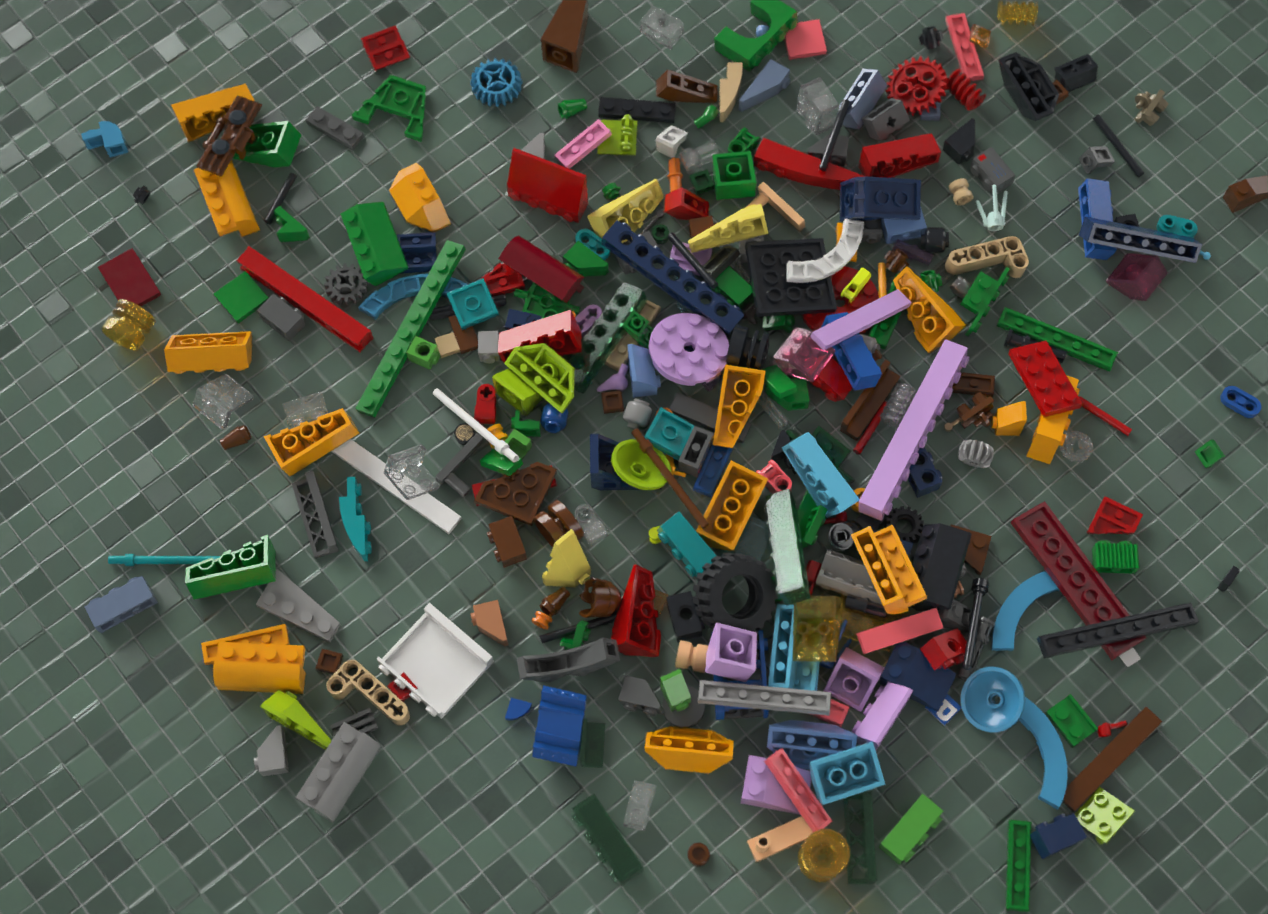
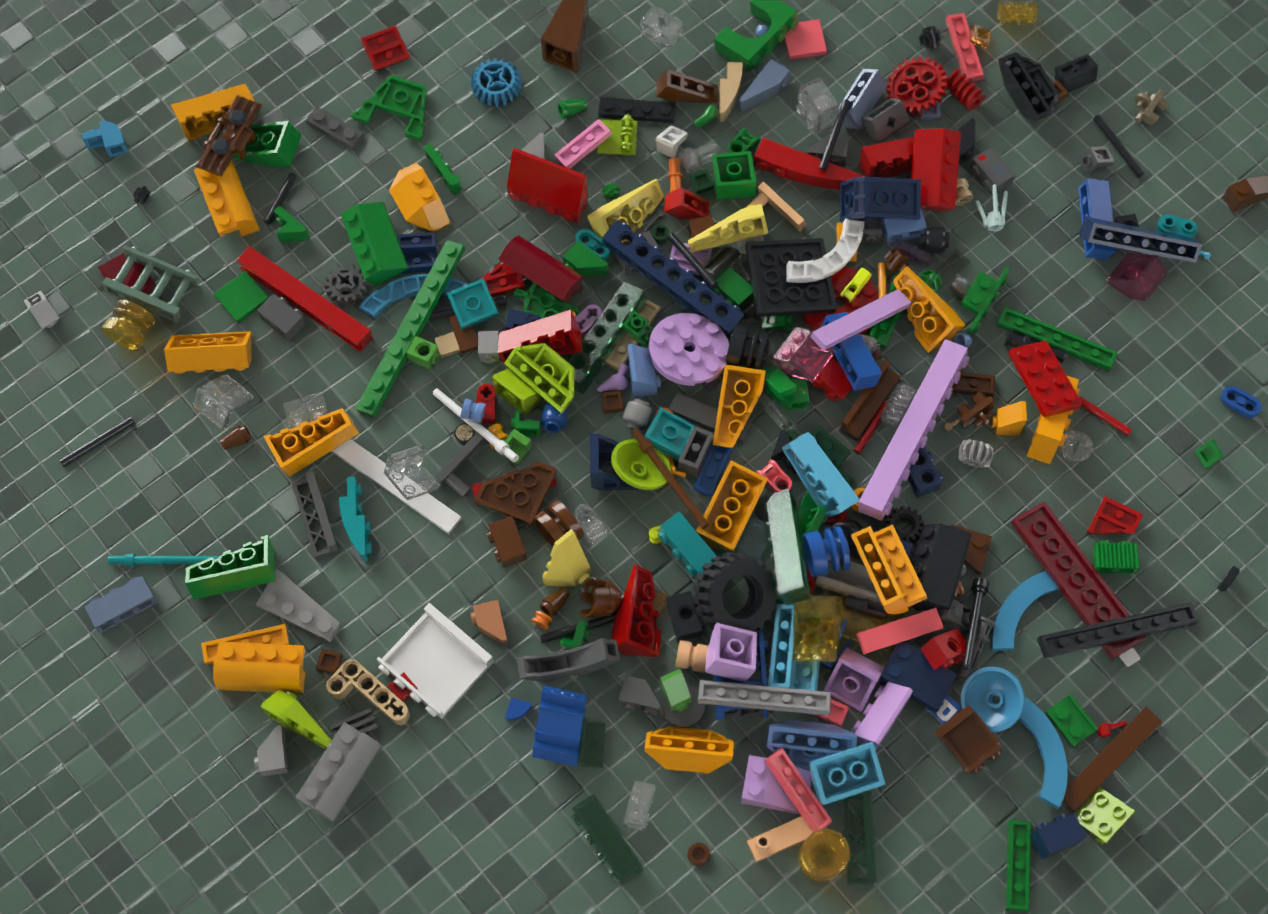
(42, 310): none -> light grey slope
(96, 441): none -> black bar
(150, 302): none -> sand green fence
(443, 169): none -> green plate
(473, 410): none -> medium blue wheel
(500, 463): green tile -> none
(830, 550): none -> blue wheel
(912, 830): bright green brick -> none
(937, 167): none -> red slope
(961, 260): tan beam -> none
(963, 337): none -> medium blue hinge
(970, 740): none -> reddish brown panel

